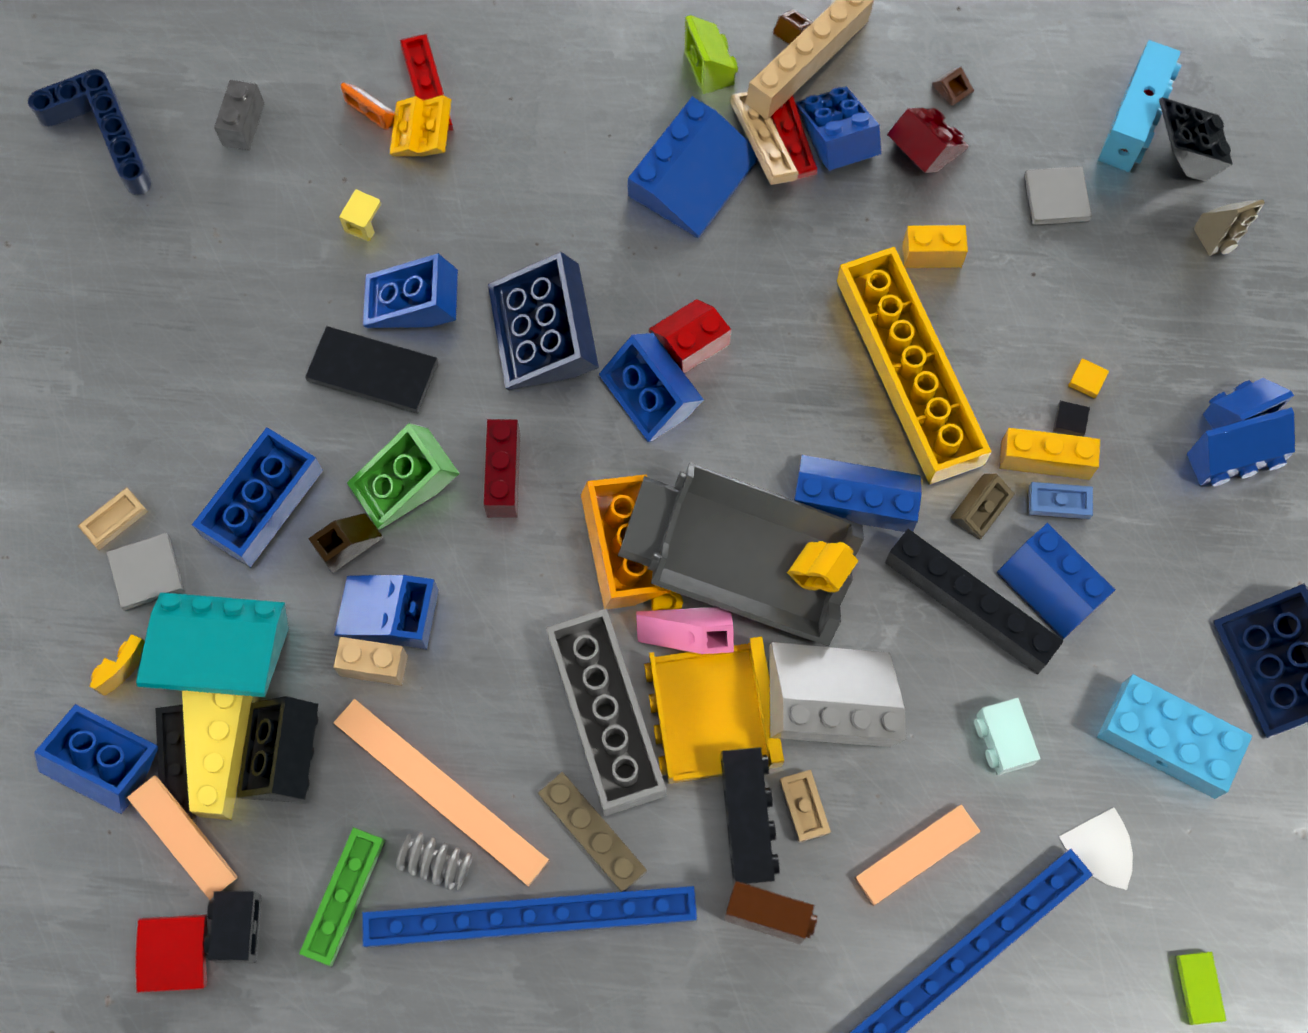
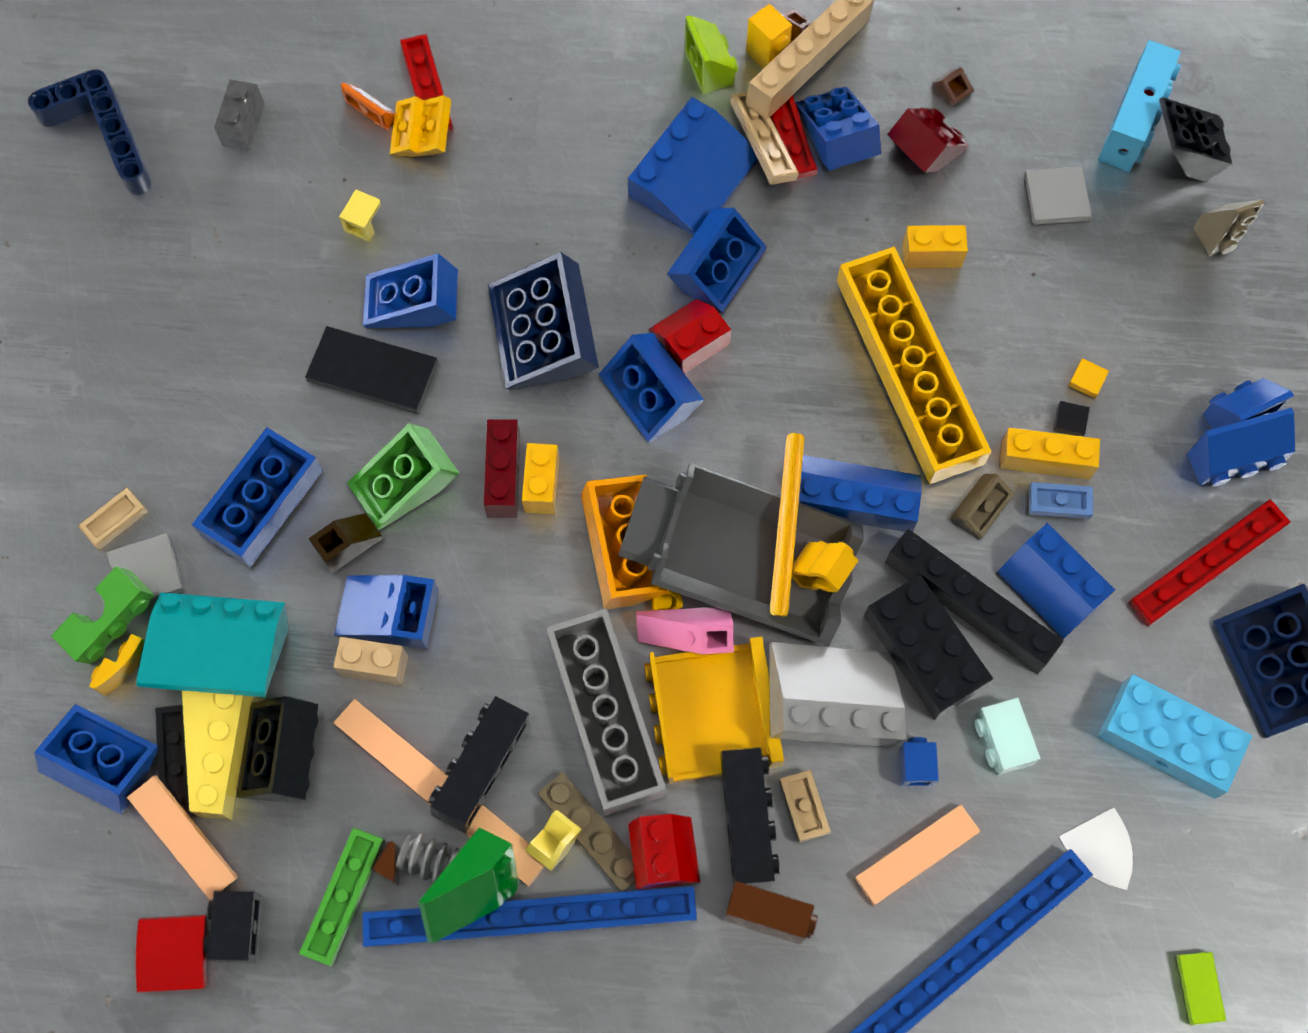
(123, 600): none -> bright green arch
(387, 861): none -> reddish brown slope
(470, 885): none -> green slope
(479, 764): none -> black brick
(540, 478): none -> yellow brick
(554, 840): none -> light yellow panel
(663, 851): none -> red slope
(717, 258): none -> blue slope
(767, 35): none -> yellow brick
(787, 525): none -> yellow axle
(918, 763): none -> blue brick
(927, 647): none -> black brick
(1209, 562): none -> red tile

